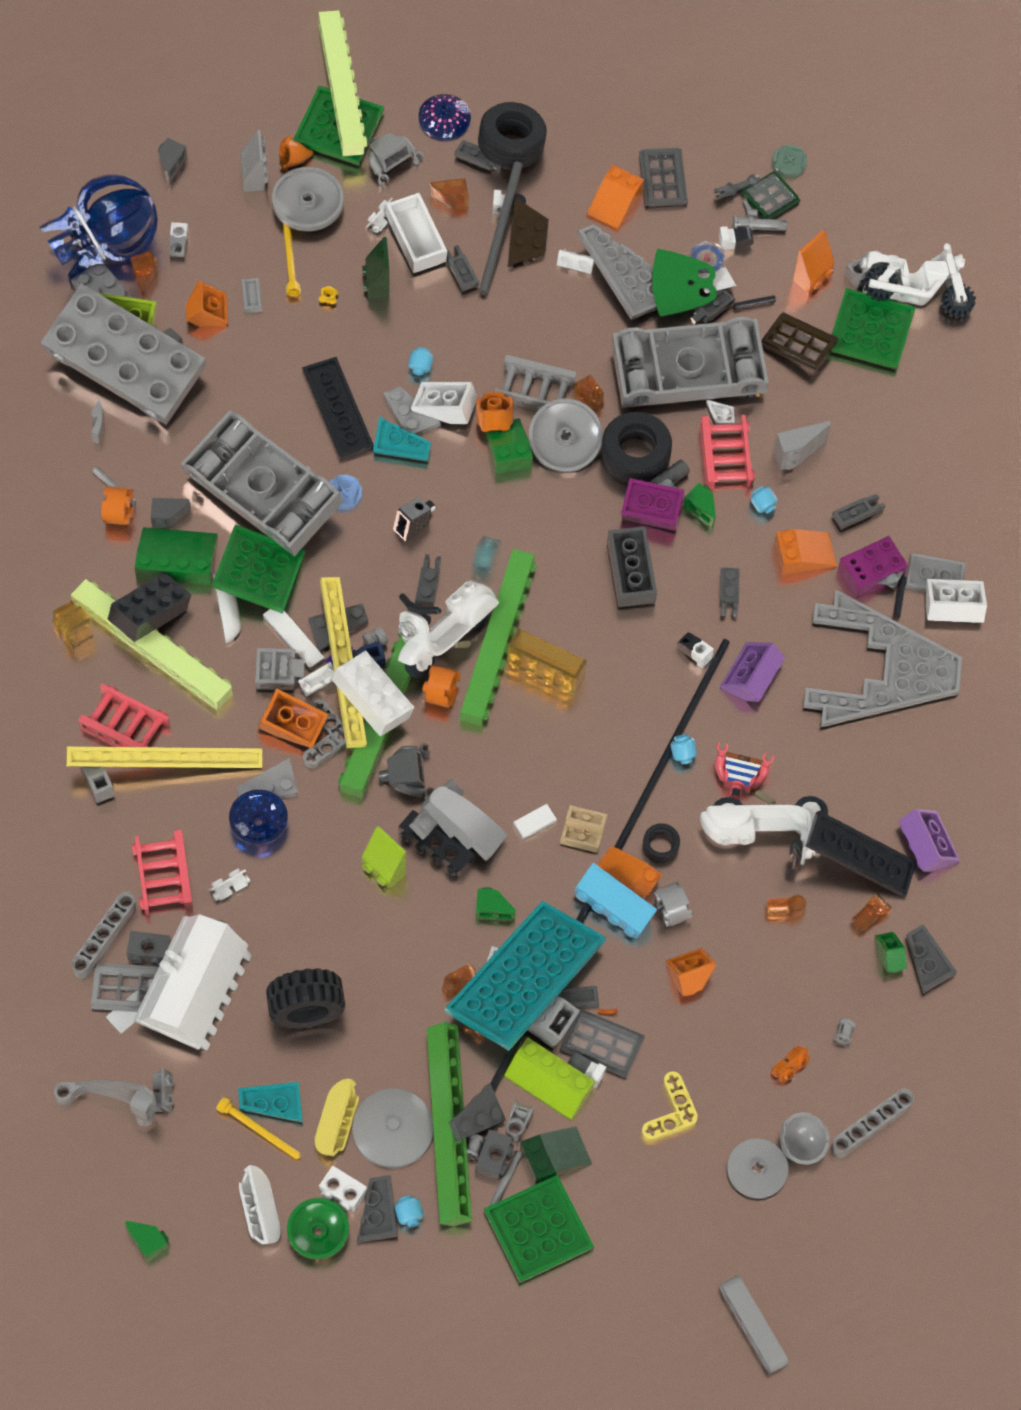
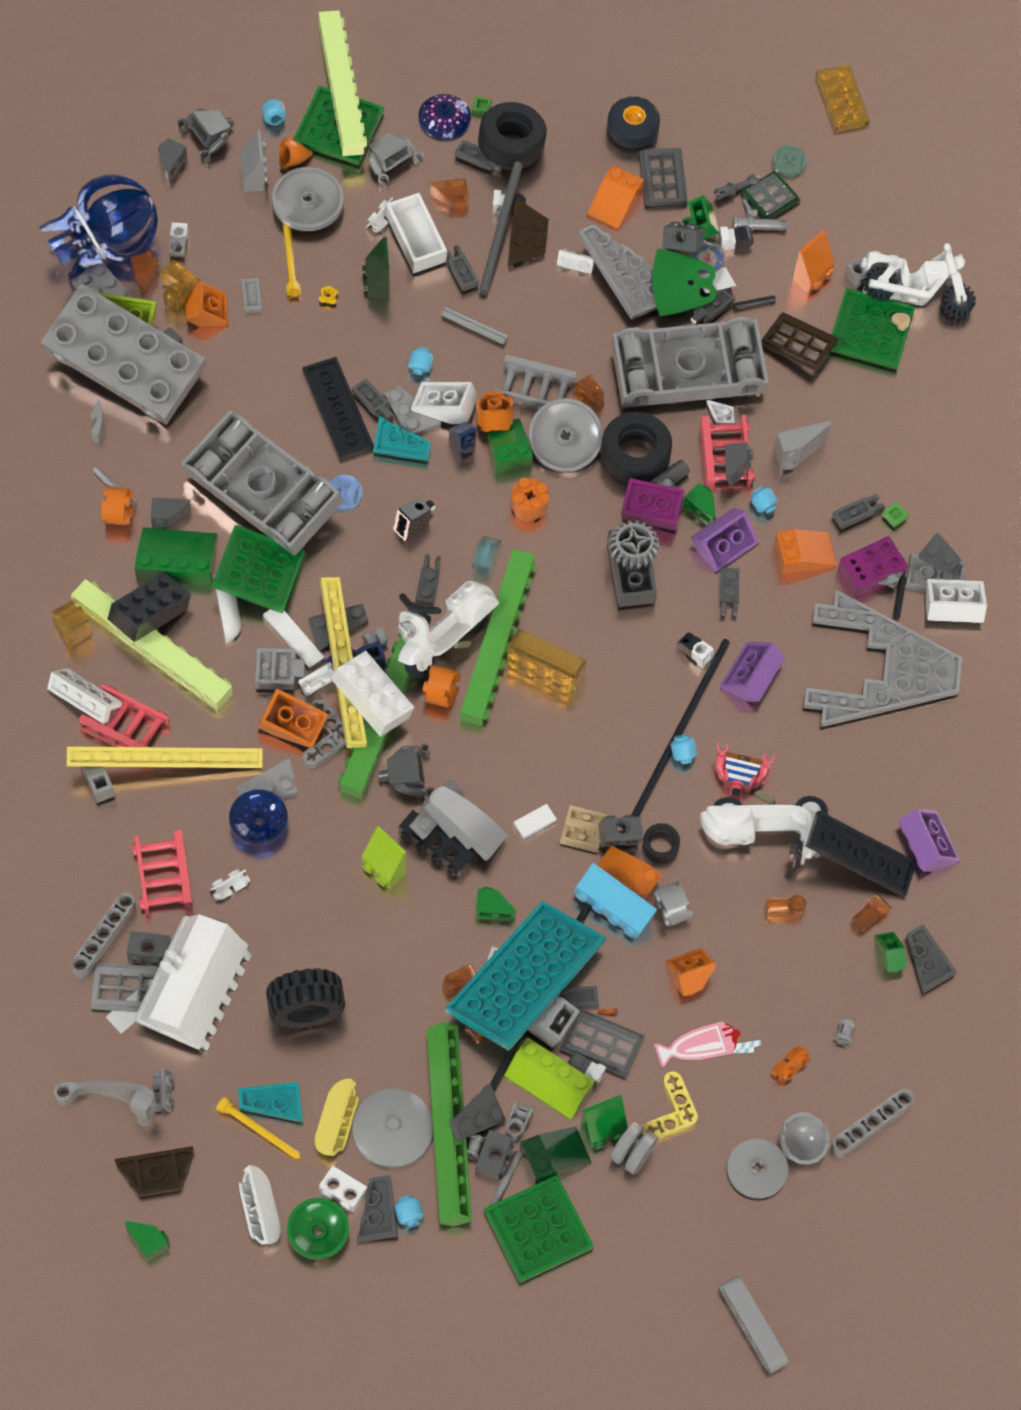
(81, 694): none -> white fence
(156, 1171): none -> dark brown wing
(179, 284): none -> clear yellow brick
(210, 129): none -> dark grey torso
(273, 112): none -> medium azure head
(373, 400): none -> dark grey hinge
(463, 437): none -> dark blue slope
(474, 325): none -> light grey axle
(481, 105): none -> bright green tile
(529, 499): none -> orange brick
(604, 1122): none -> green slope
(612, 837): none -> dark grey brick
(633, 122): none -> black wheel
(634, 1148): none -> light grey wheel
(642, 538): none -> light grey gear
(673, 240): none -> dark grey brick
(702, 215): none -> green brick
(705, 1043): none -> sticker
(725, 539): none -> medium lavender slope
(737, 461): none -> dark grey slope
(842, 97): none -> clear yellow plate
(895, 514): none -> bright green plate
(901, 320): none -> tan piece
(940, 554): none -> dark grey wing

